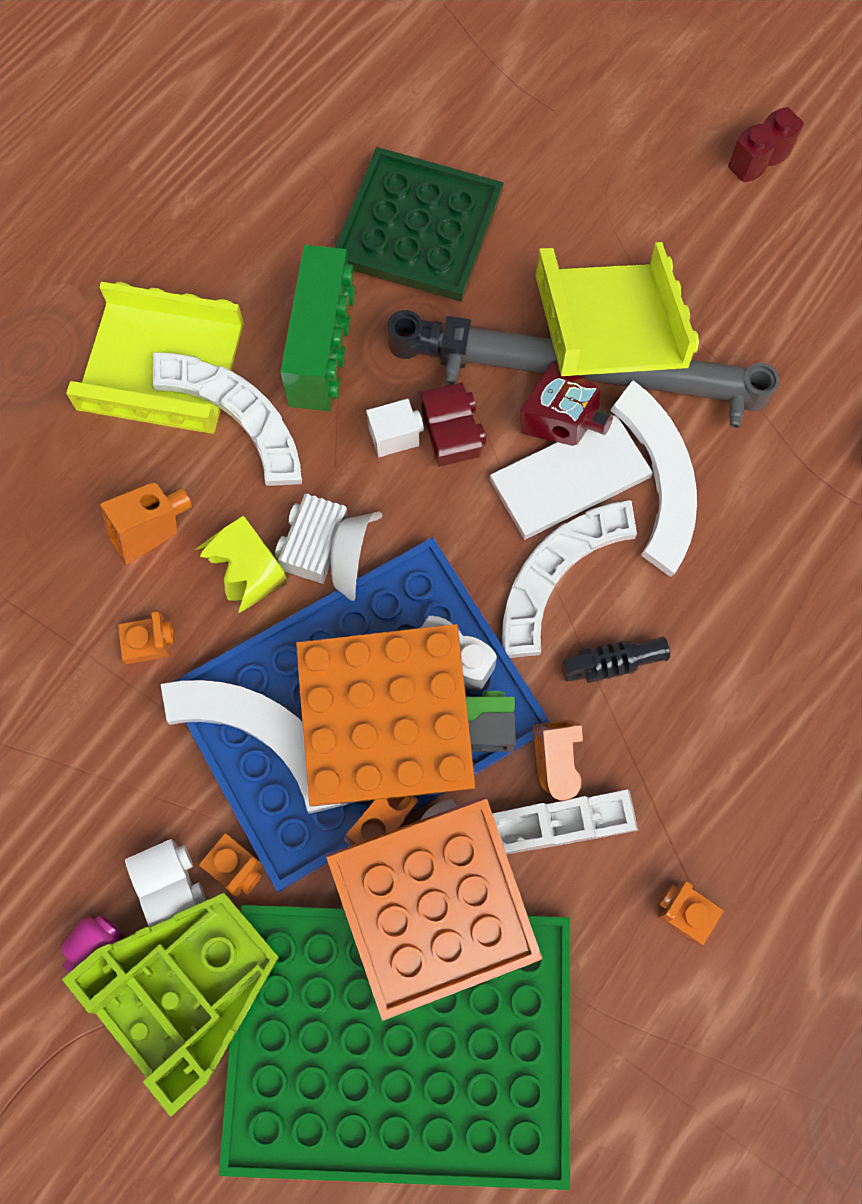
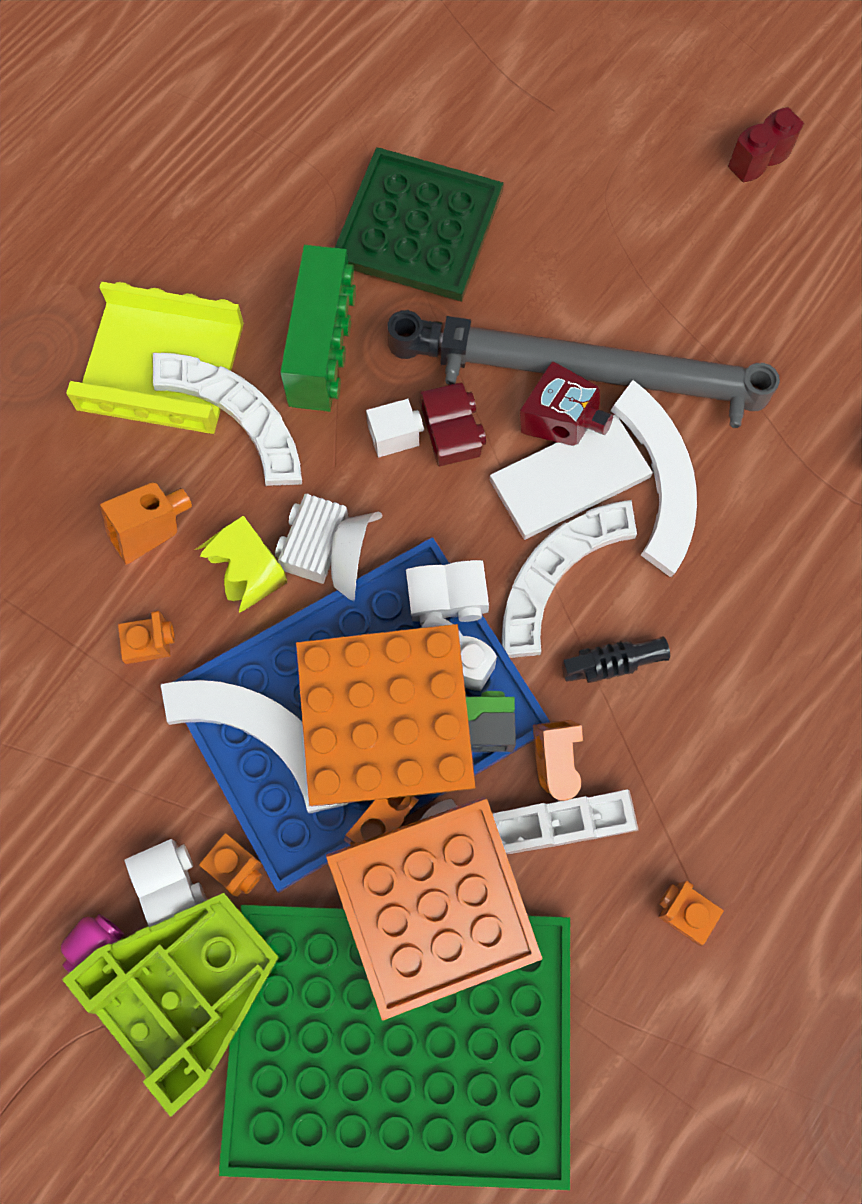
(448, 591): none -> white brick
(616, 316): neon yellow panel -> none

